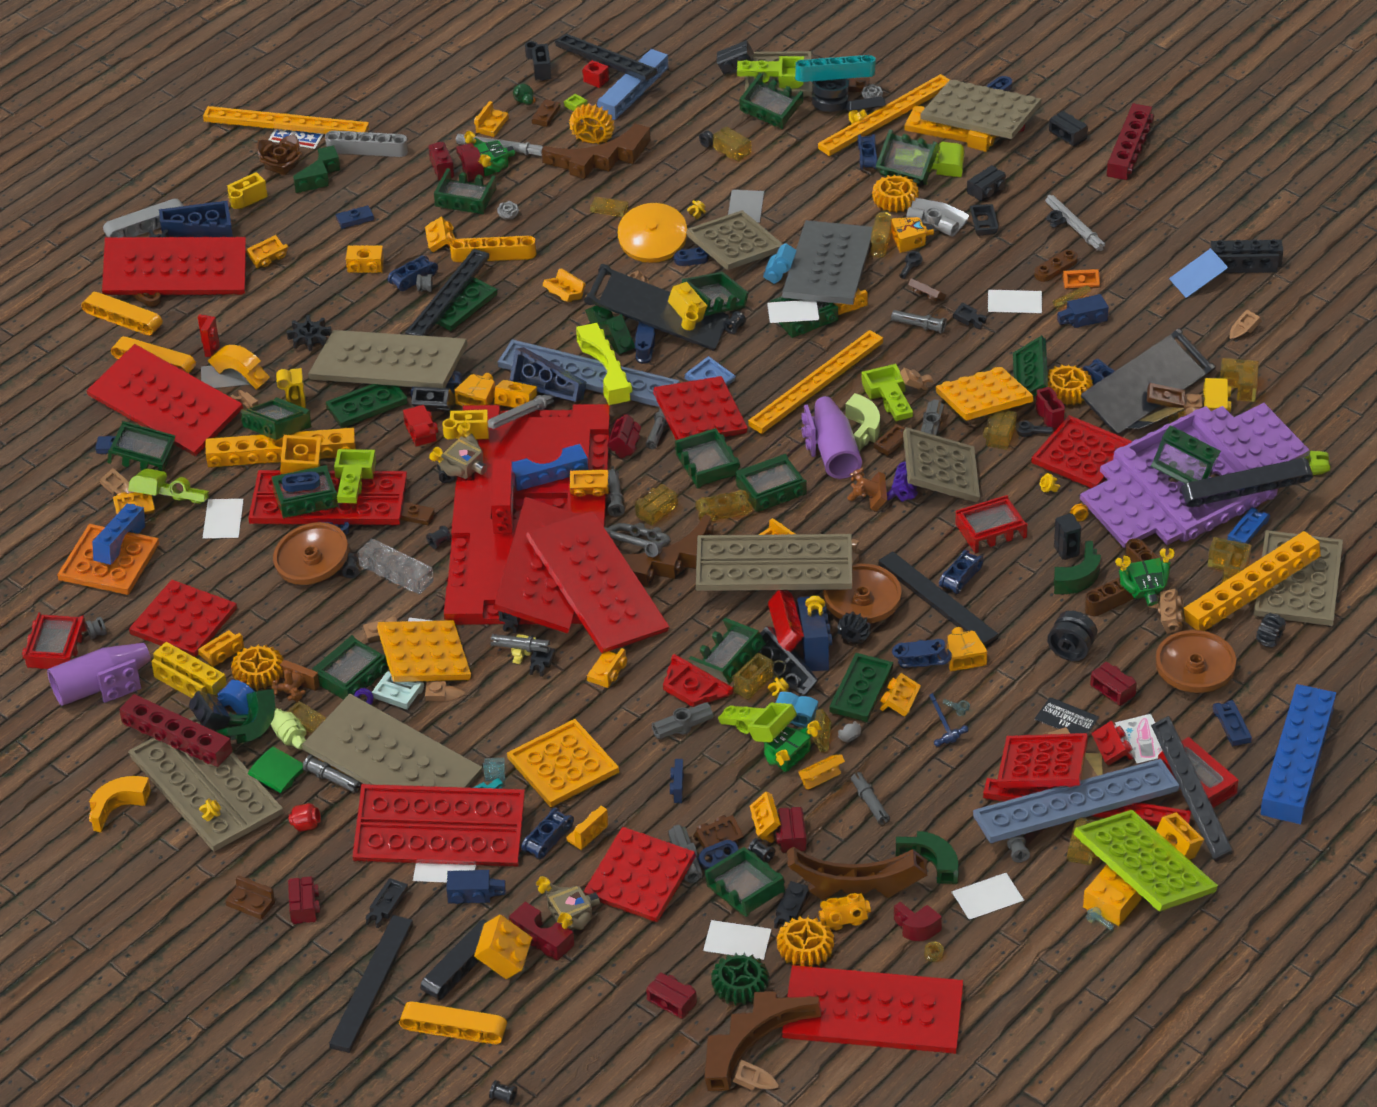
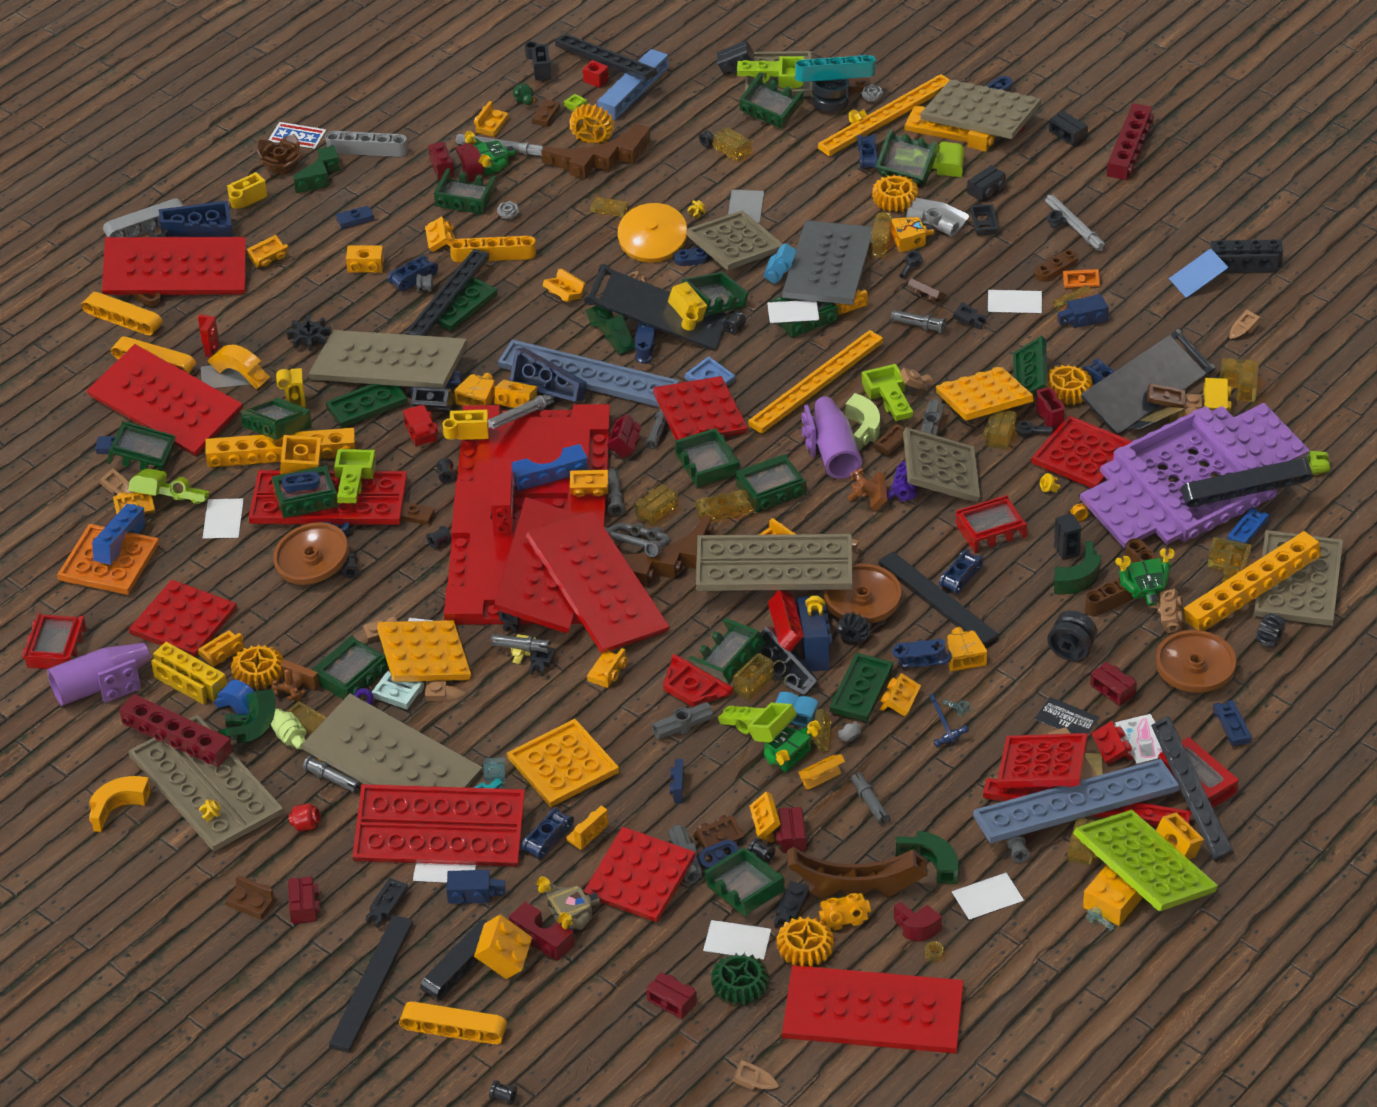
(95, 629): dark grey wheel -> none
(209, 711): black brick -> none
(246, 399): medium nougat plate -> none
(276, 769): green slope -> none
(281, 121): light orange plate -> none
(395, 566): clear brick -> none
(462, 457): dark tan torso -> none
(593, 342): neon yellow arch -> none
(747, 1028): reddish brown arch -> none
(781, 686): yellow plate -> none
(865, 103): black piece -> none
(1184, 456): dark green window -> none
(1298, 754): blue brick -> none

